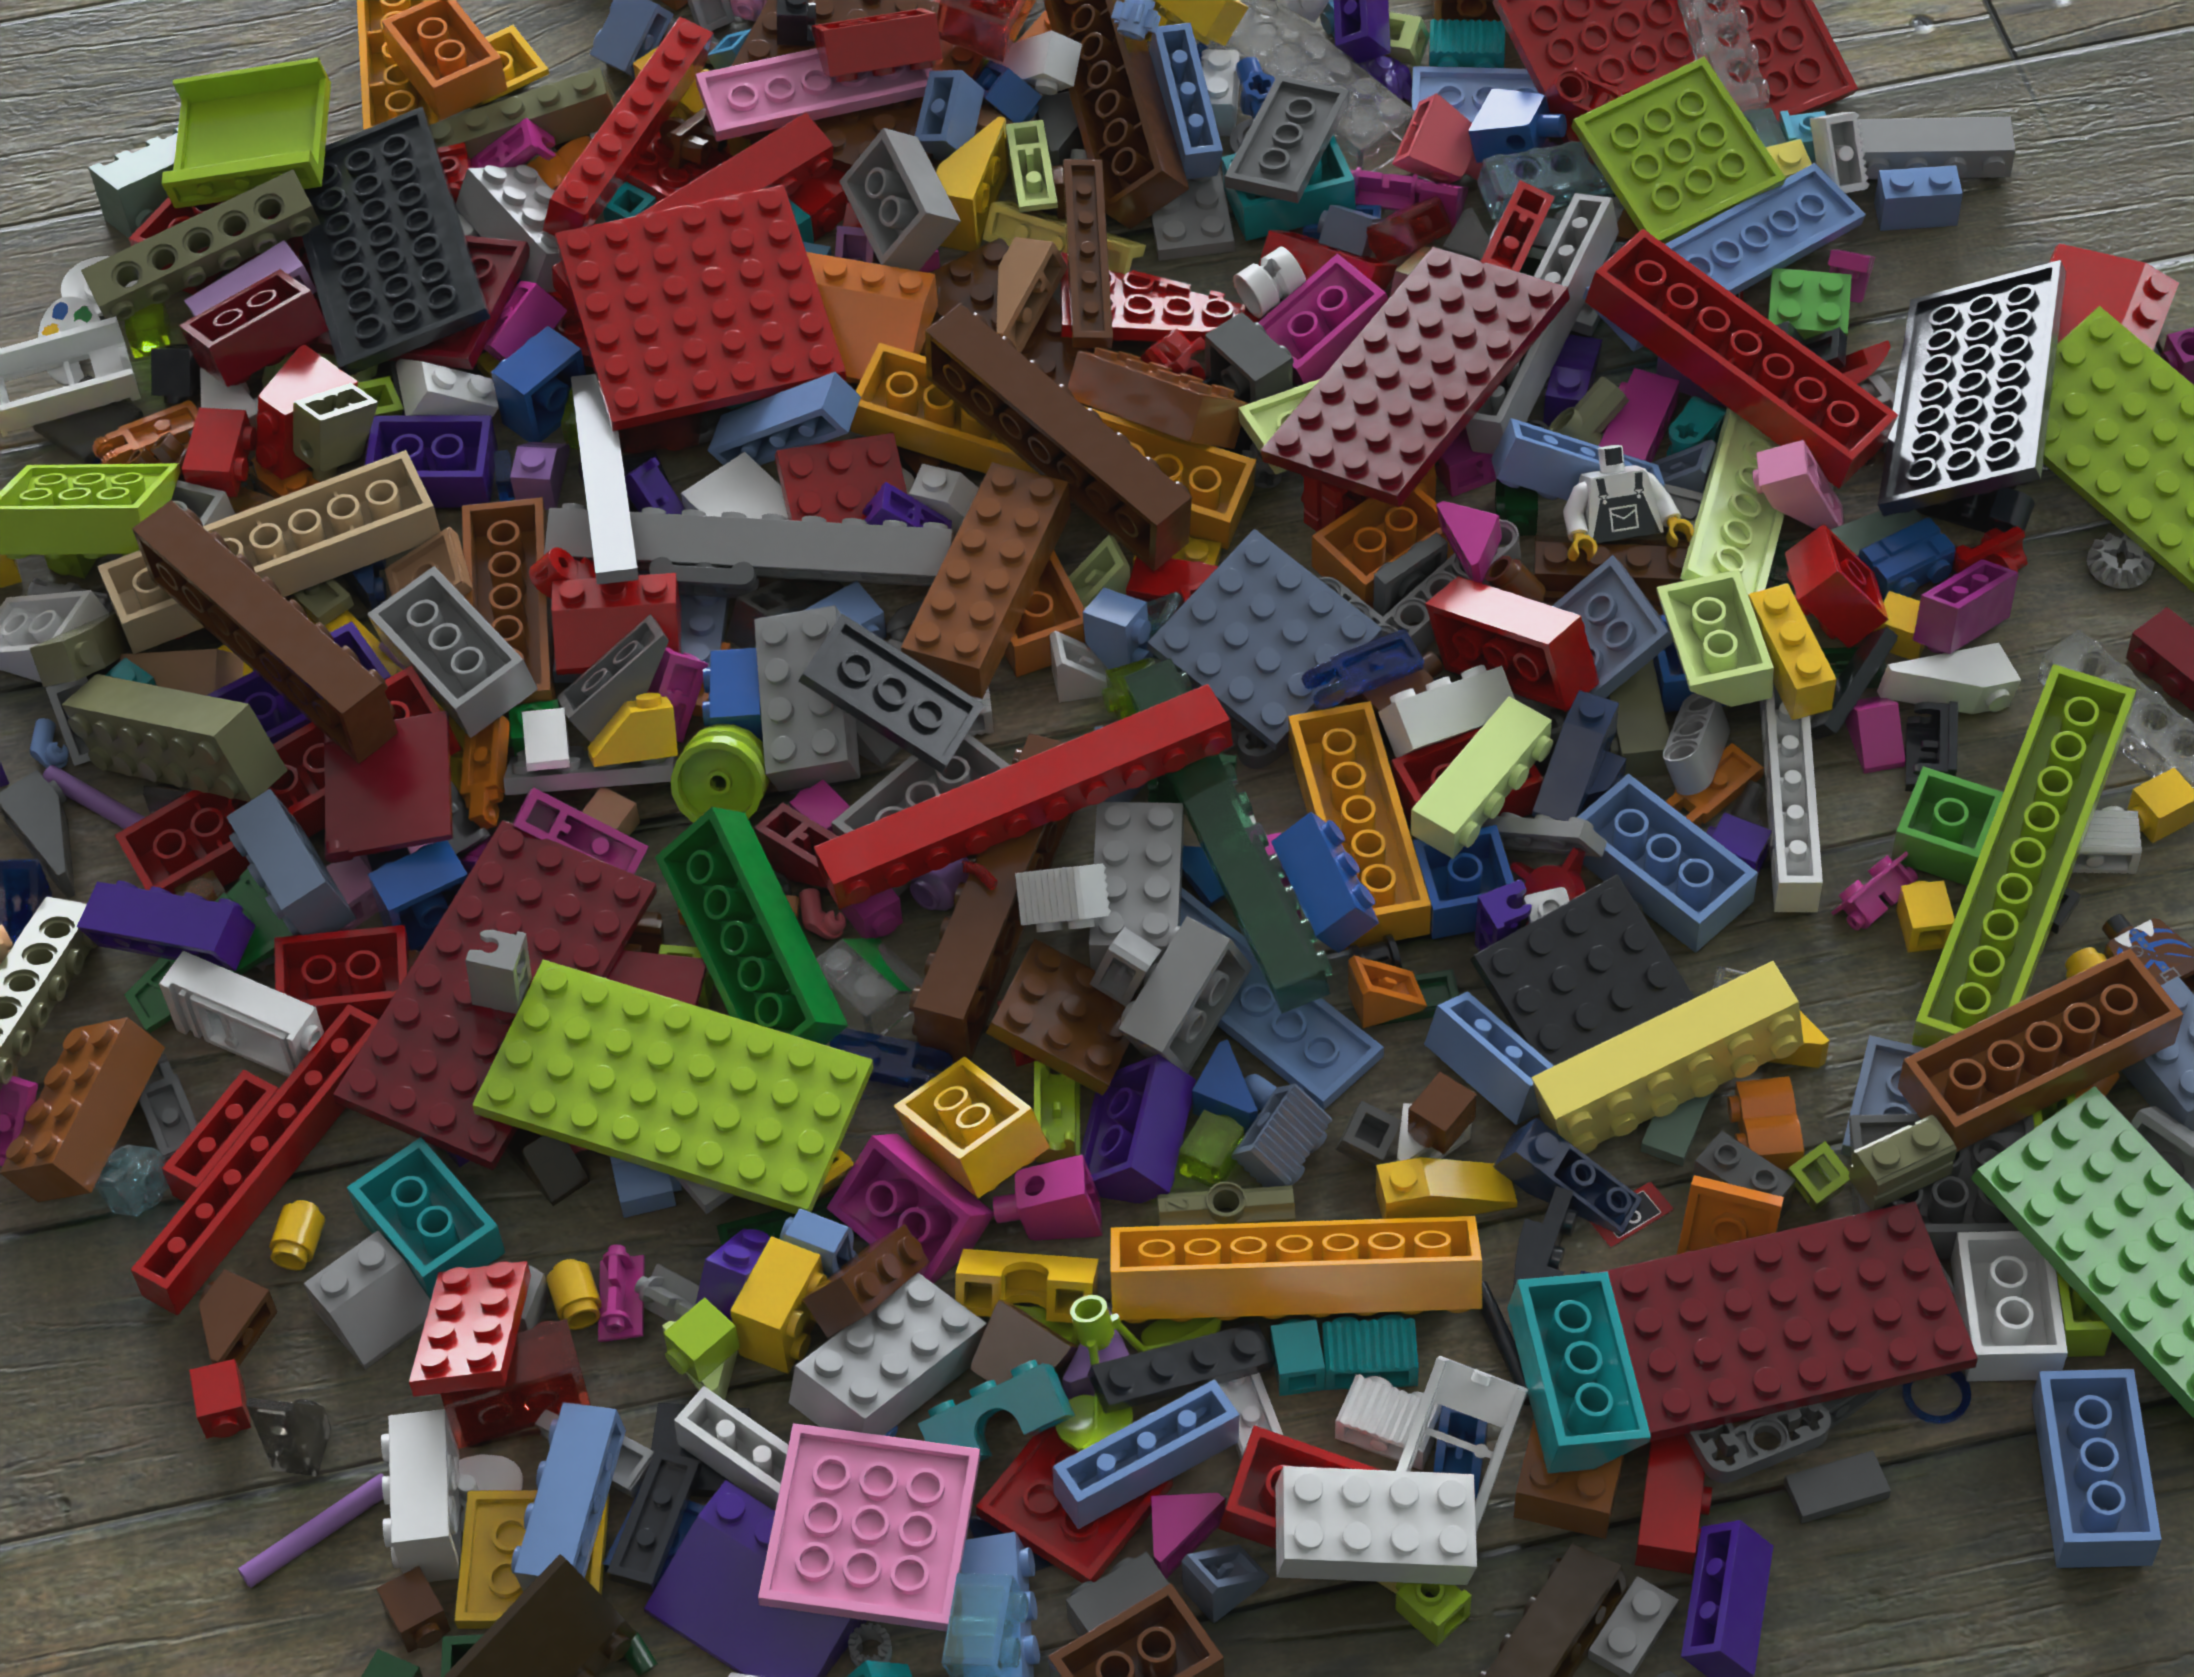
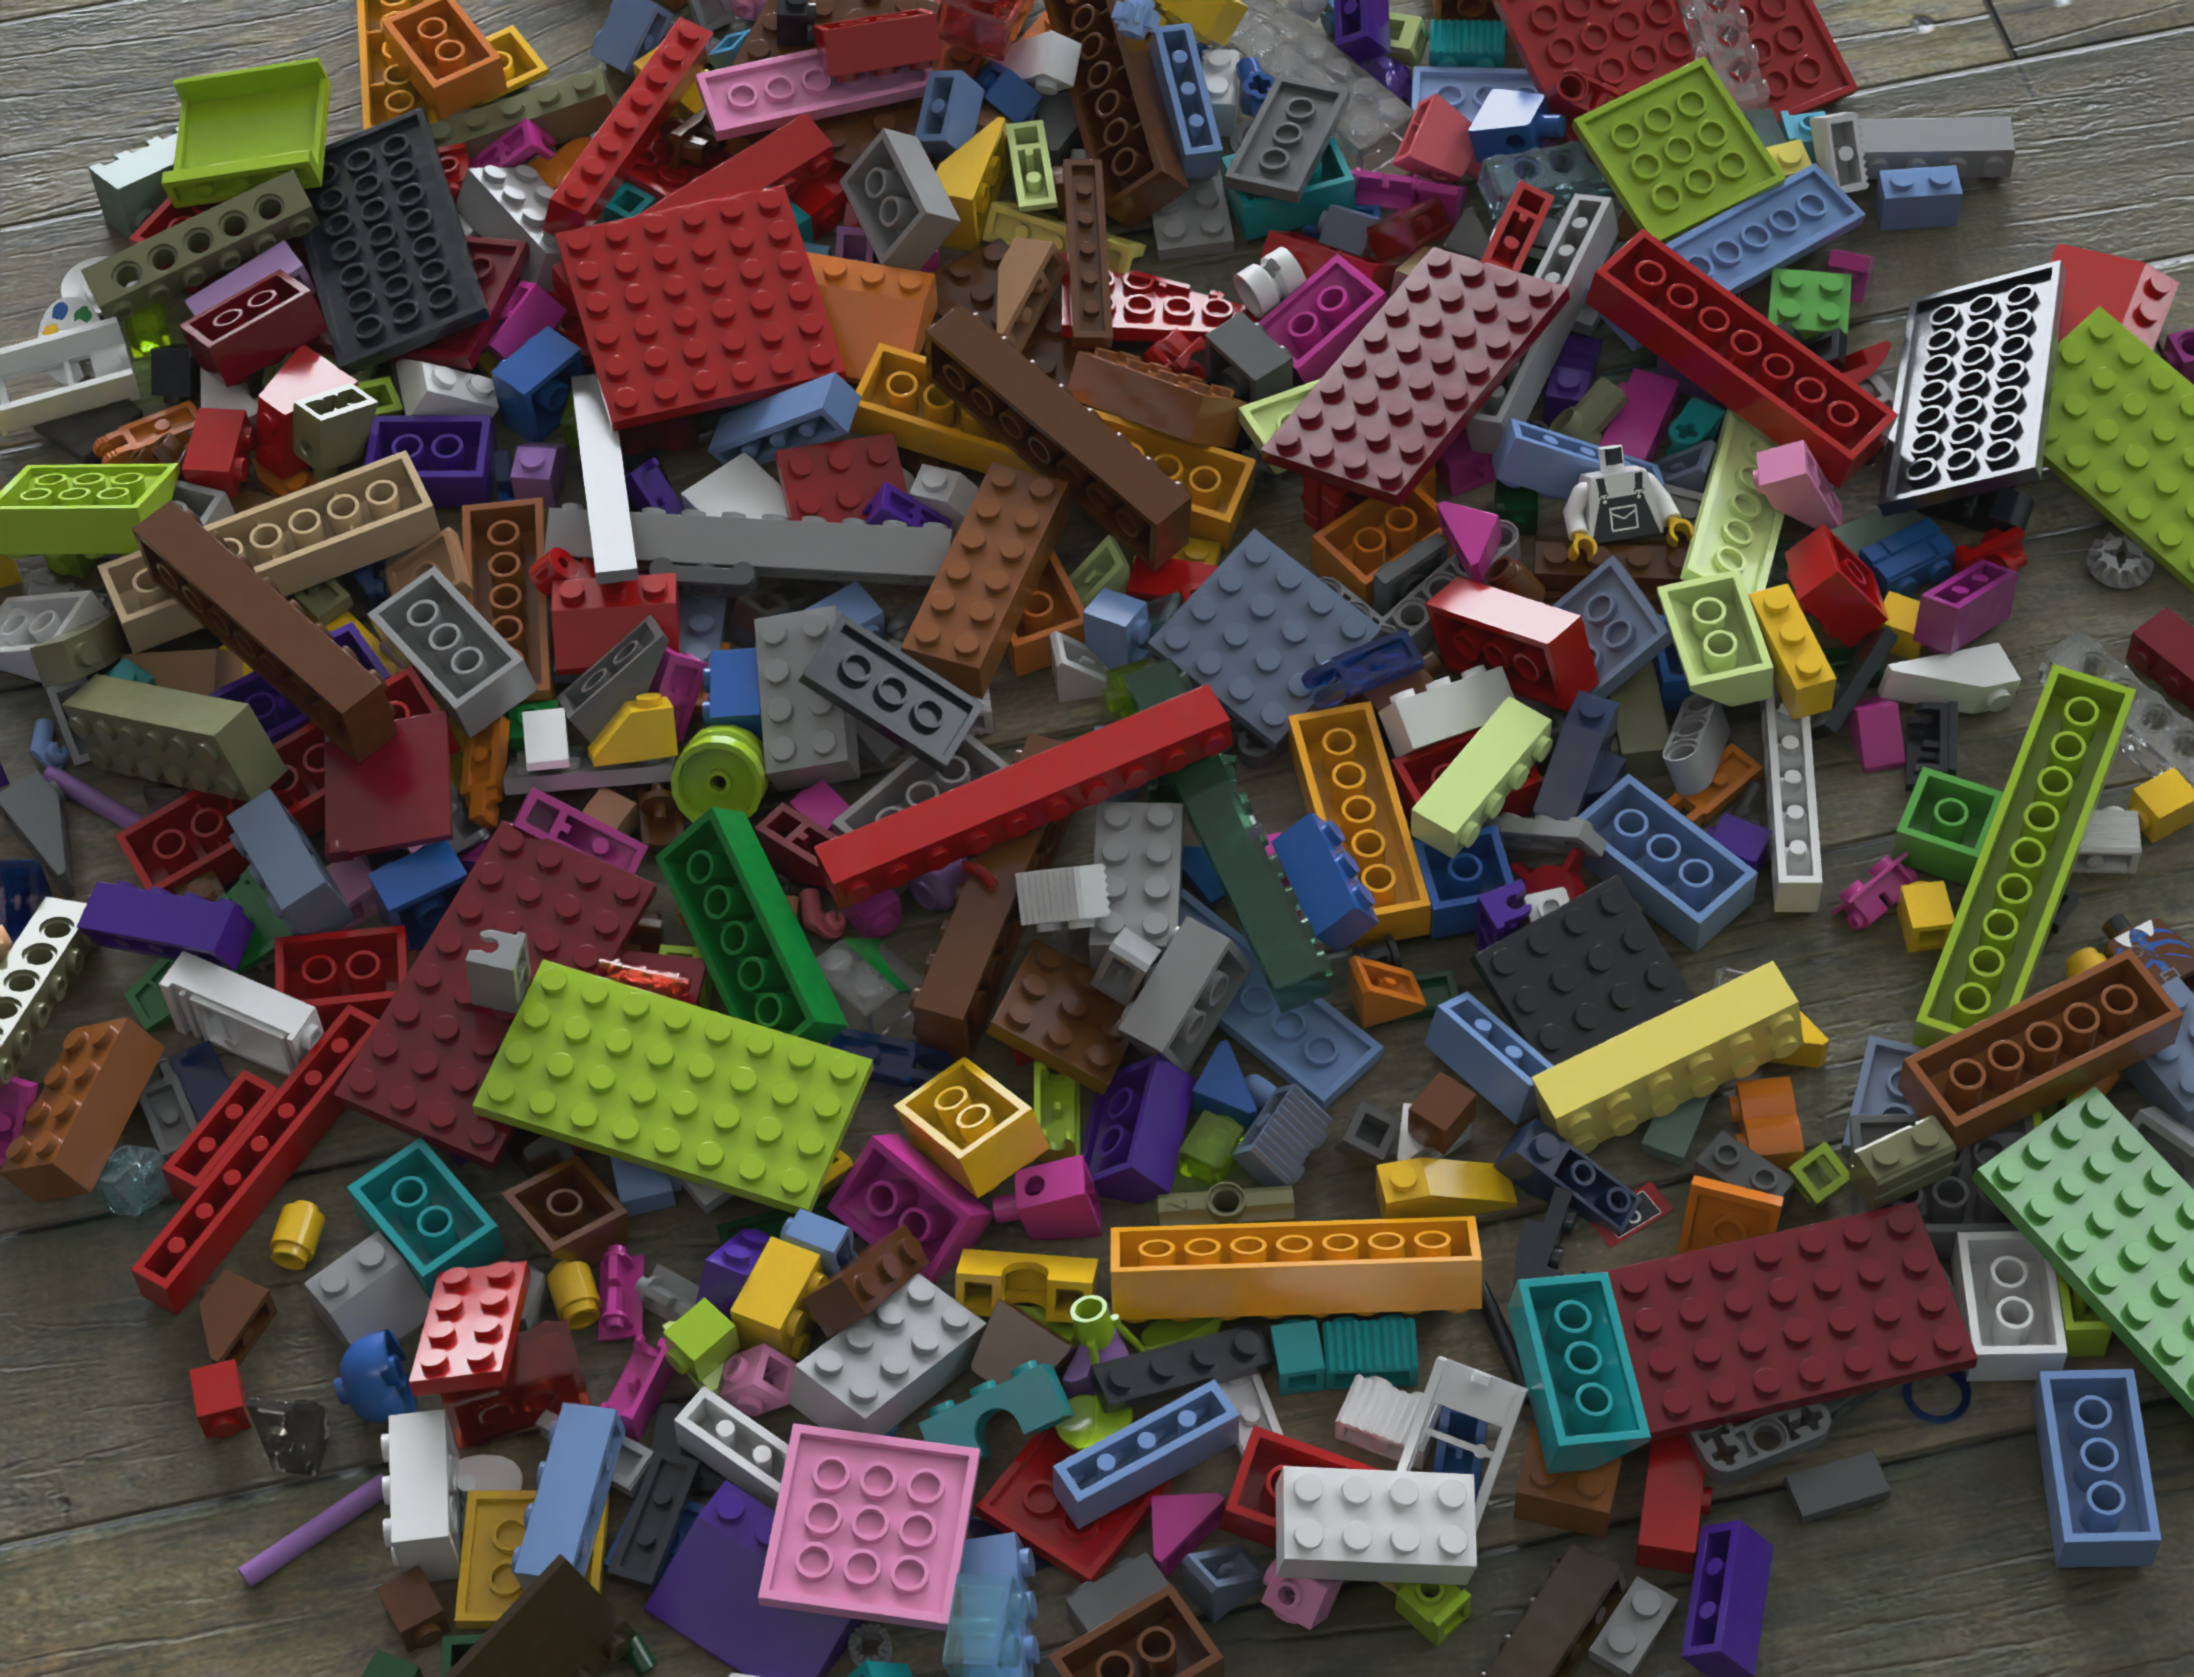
(200, 1077): none -> clear blue tile
(375, 1378): none -> blue cylinder
(569, 1212): none -> reddish brown slope
(639, 976): none -> clear red hinge
(641, 1386): none -> dark pink hinge
(659, 816): none -> reddish brown hips
(758, 1380): none -> bright pink brick
(1299, 1599): none -> bright pink brick

